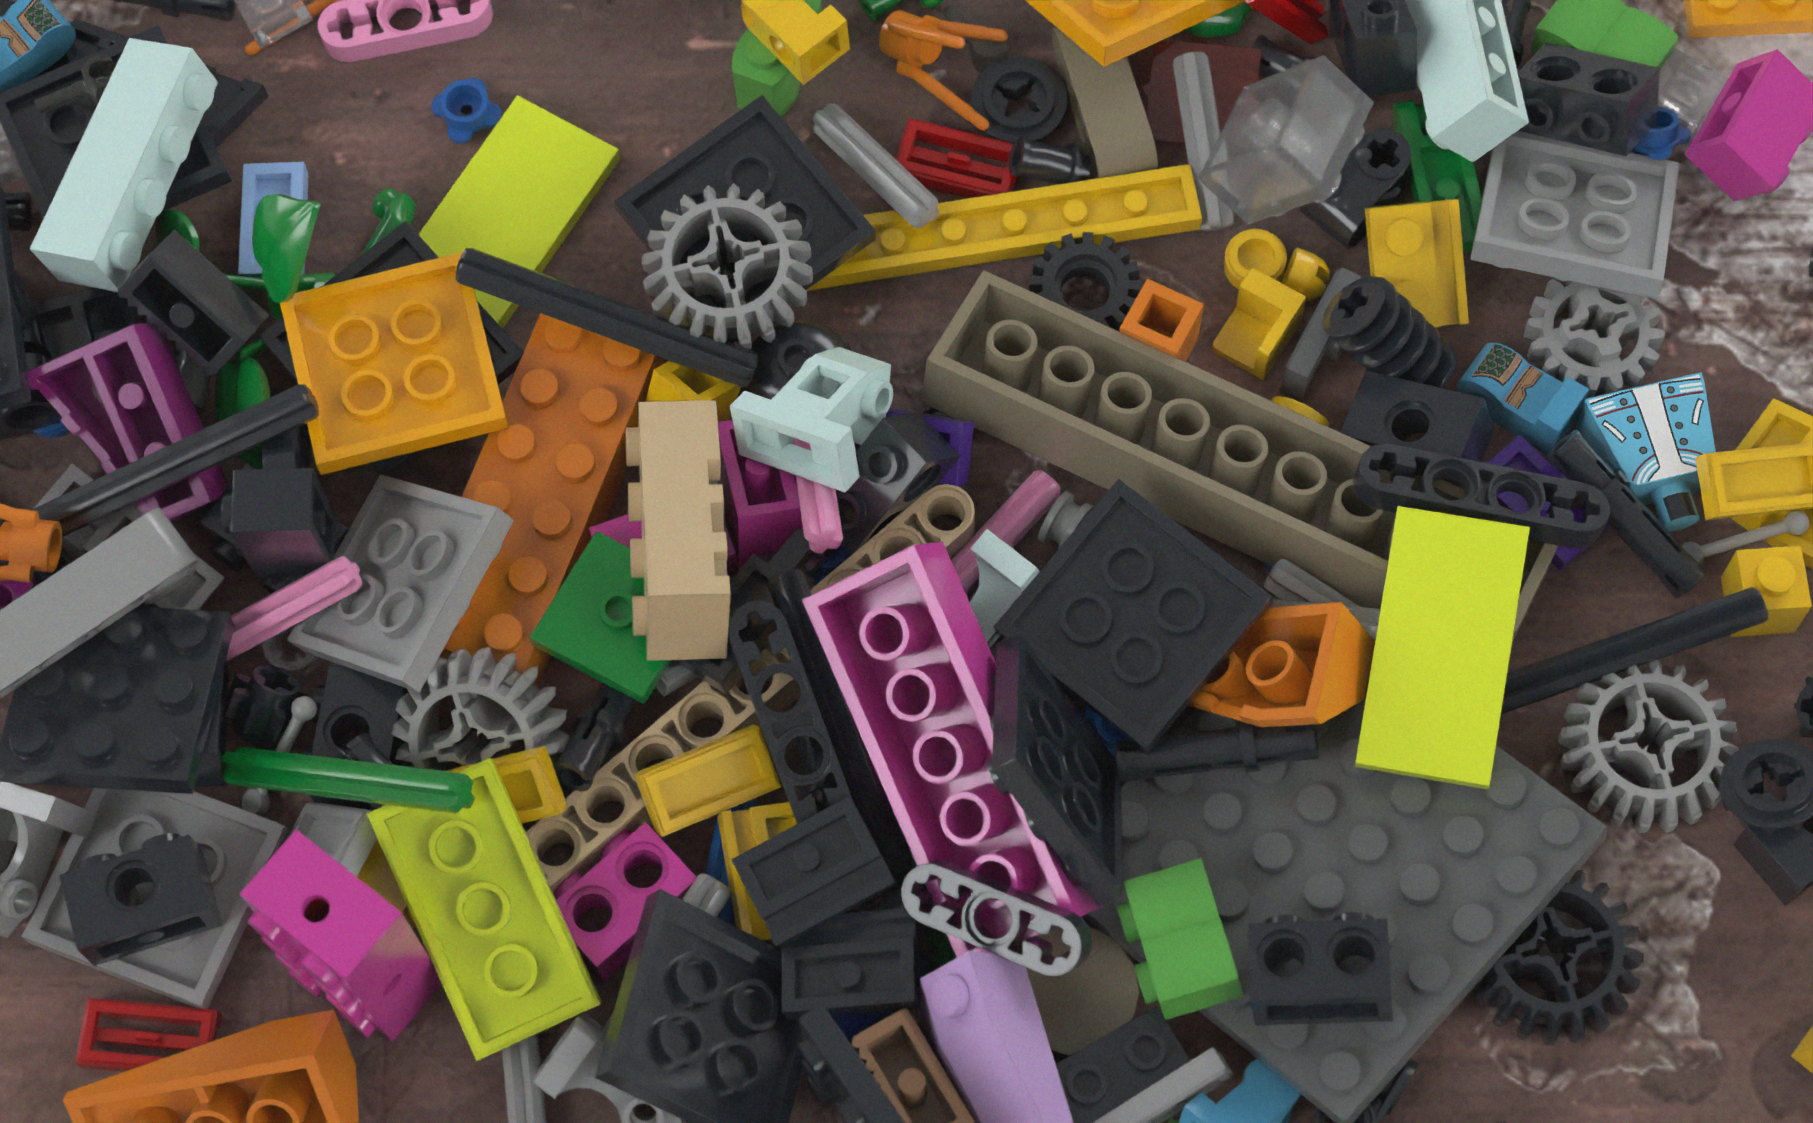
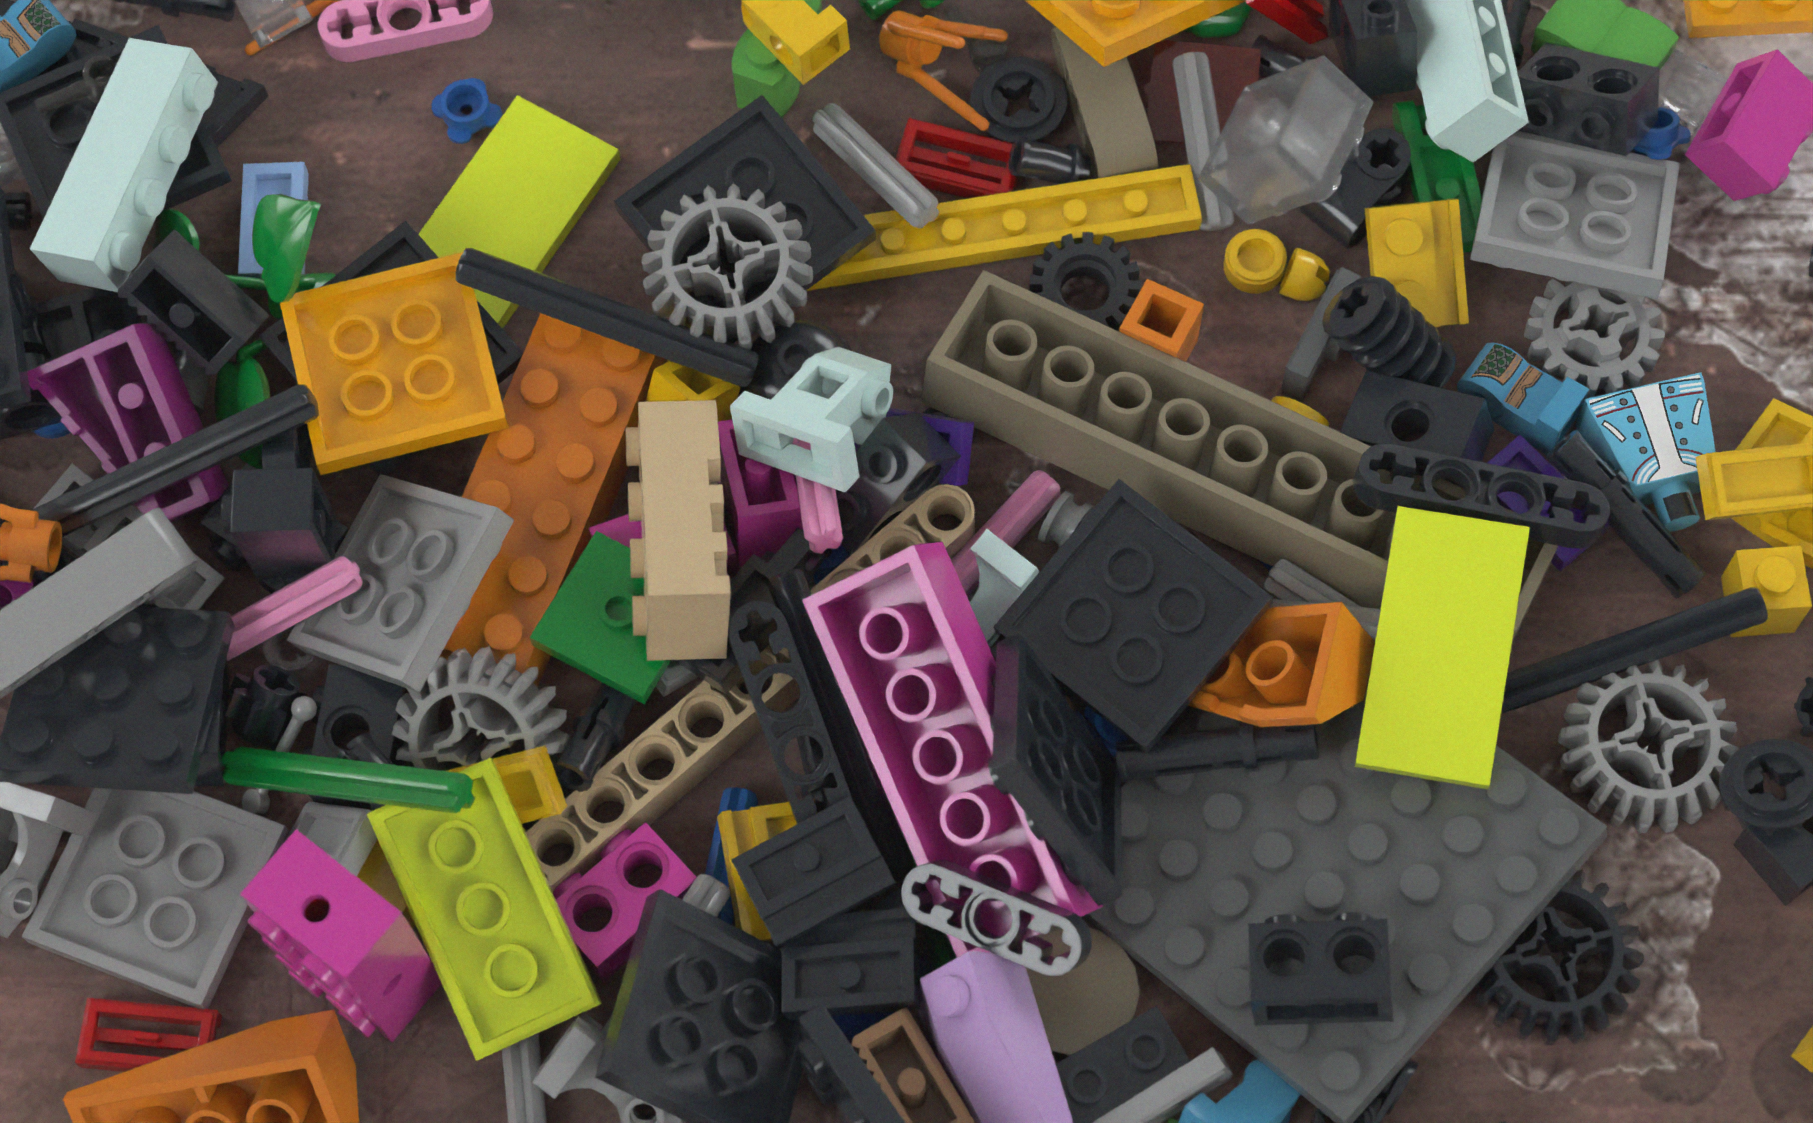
(177, 908): black brick -> none
(393, 211): green arm -> none
(707, 780): yellow tile -> none
(1181, 939): bright green brick -> none
(1260, 324): yellow panel -> none
(1795, 523): light grey hinge -> none

